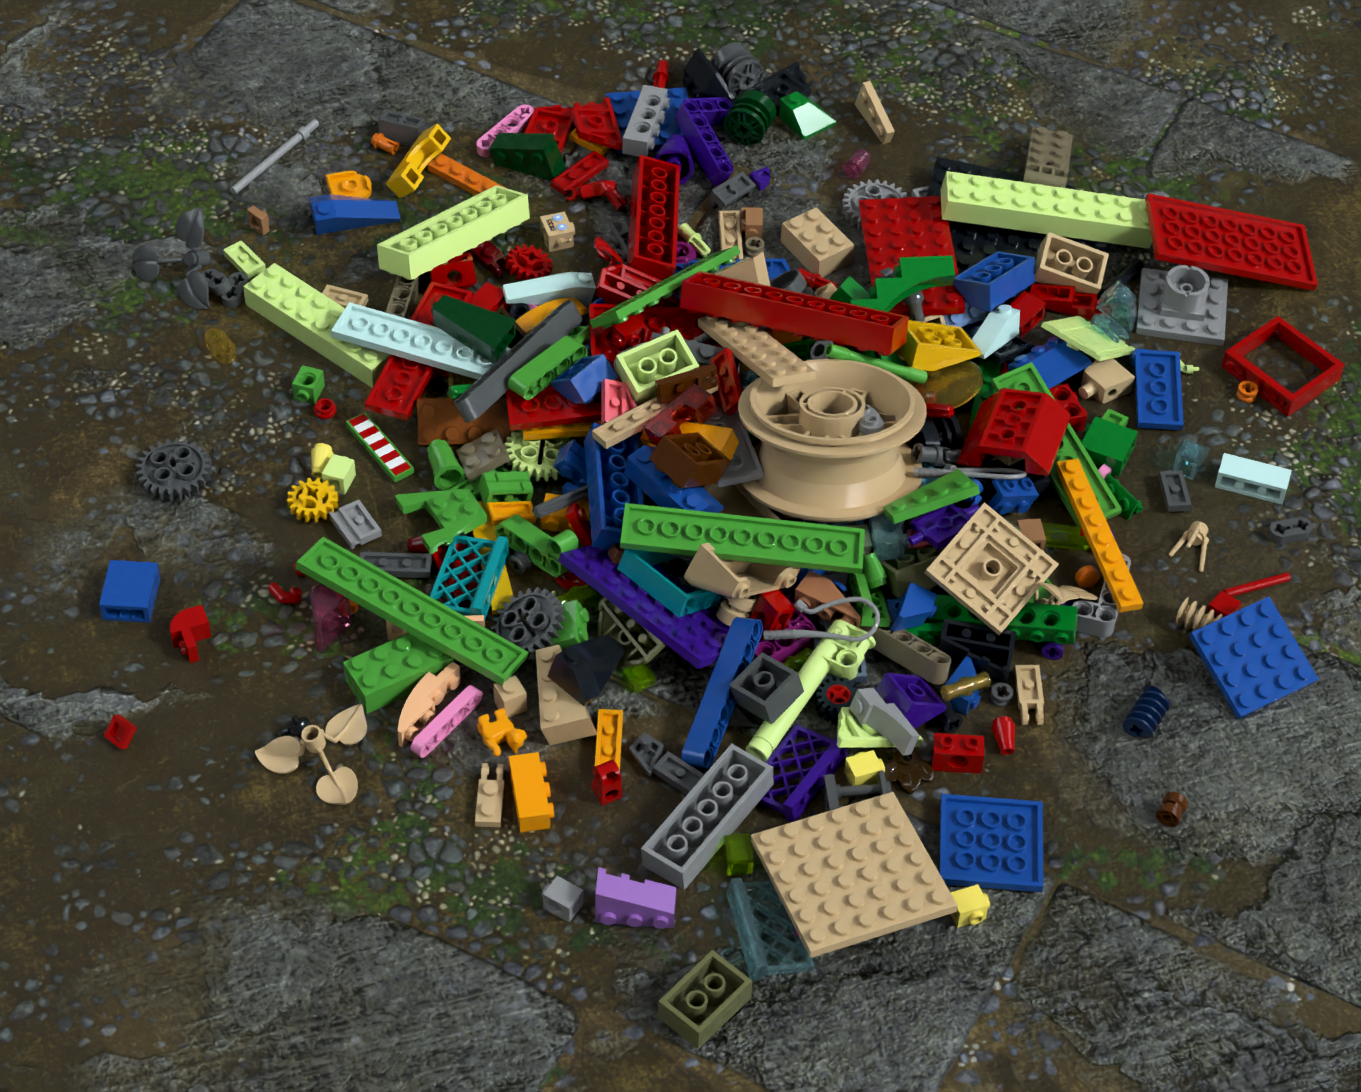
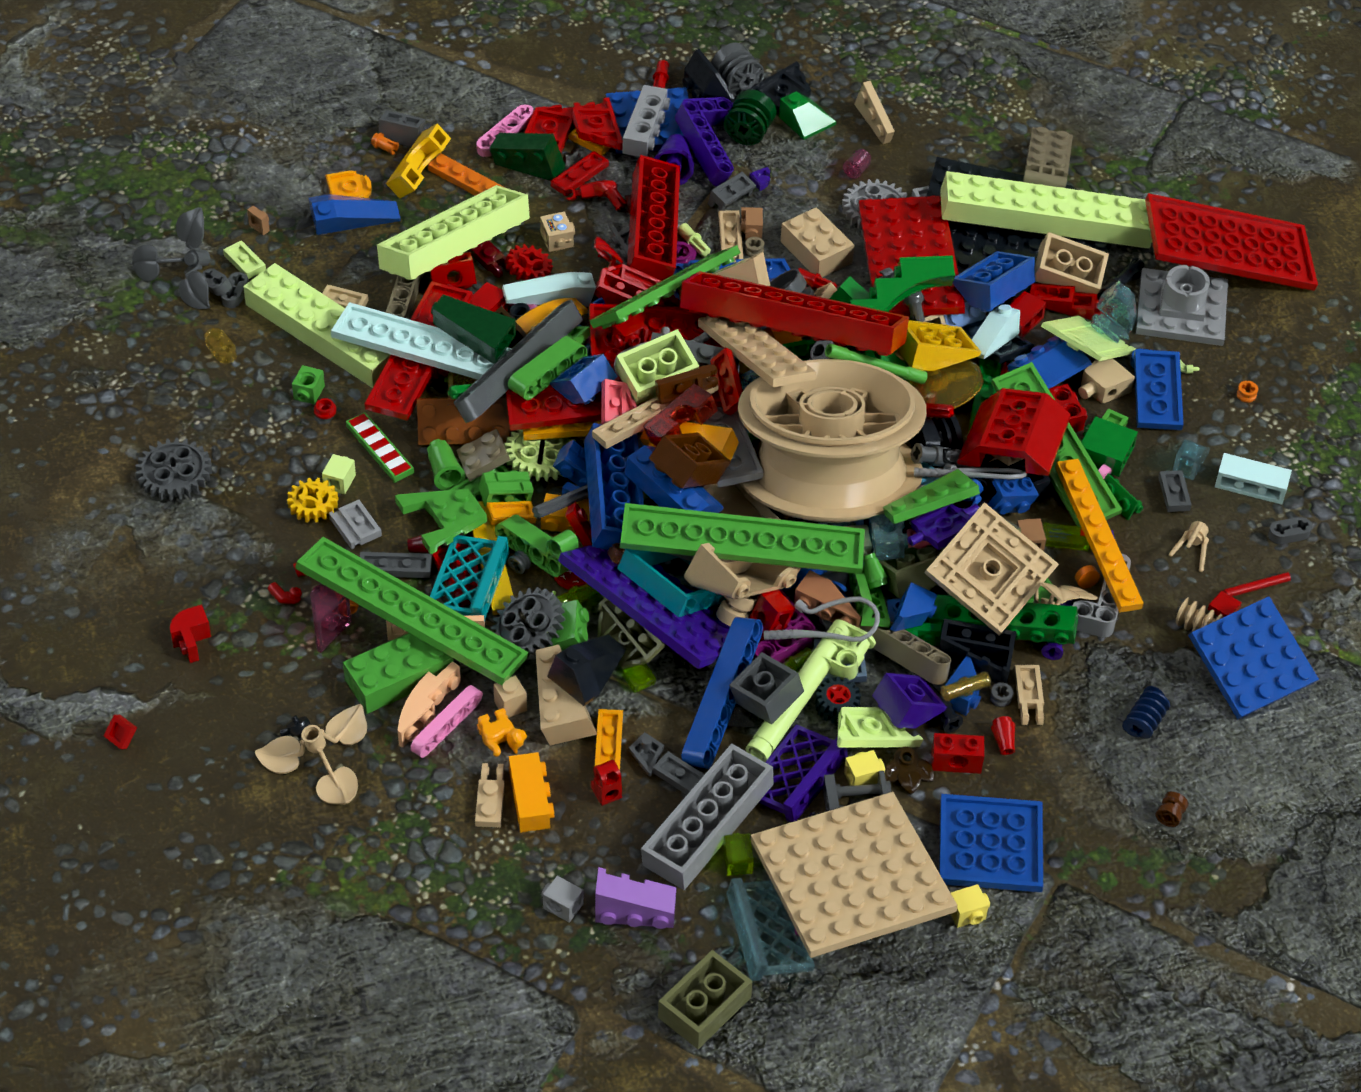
(129, 591): blue brick -> none
(300, 135): light grey bar -> none
(319, 458): light yellow cone -> none
(870, 422): light grey plate -> none
(885, 719): light grey slope -> none
(1267, 386): red window -> none

